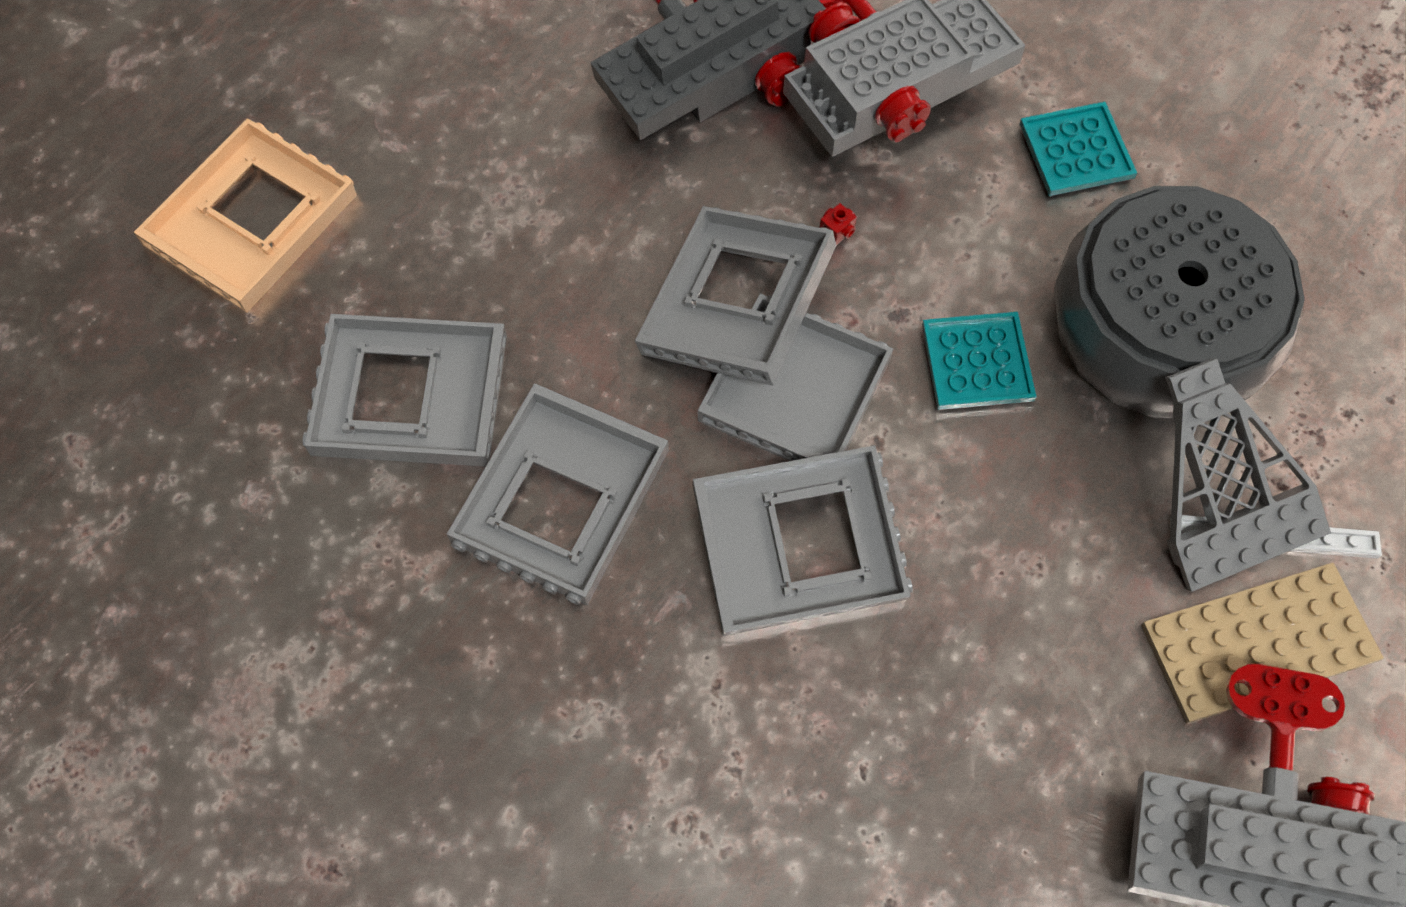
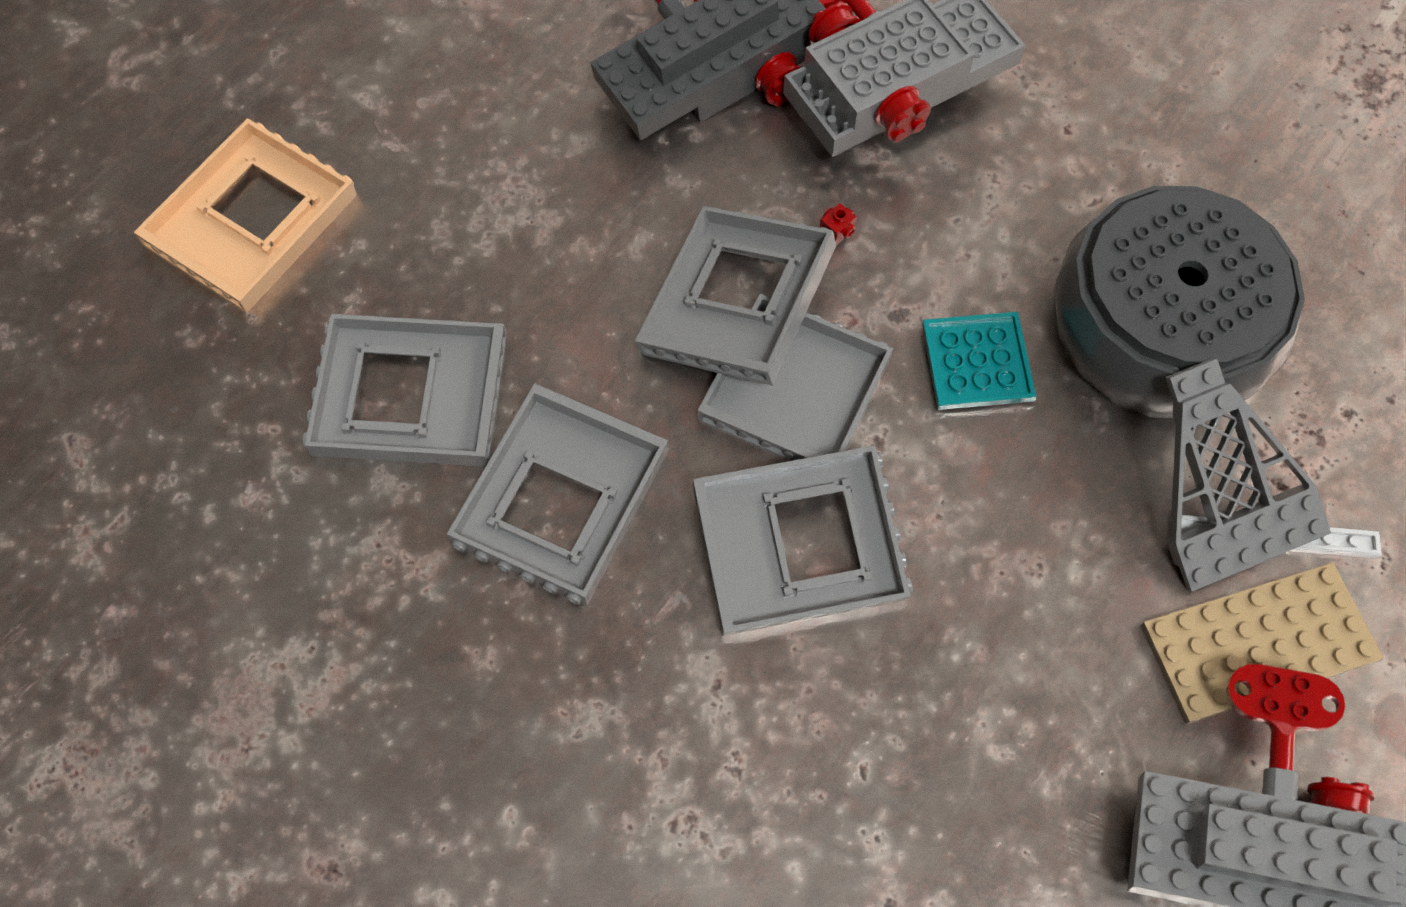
(1077, 148): teal plate -> none

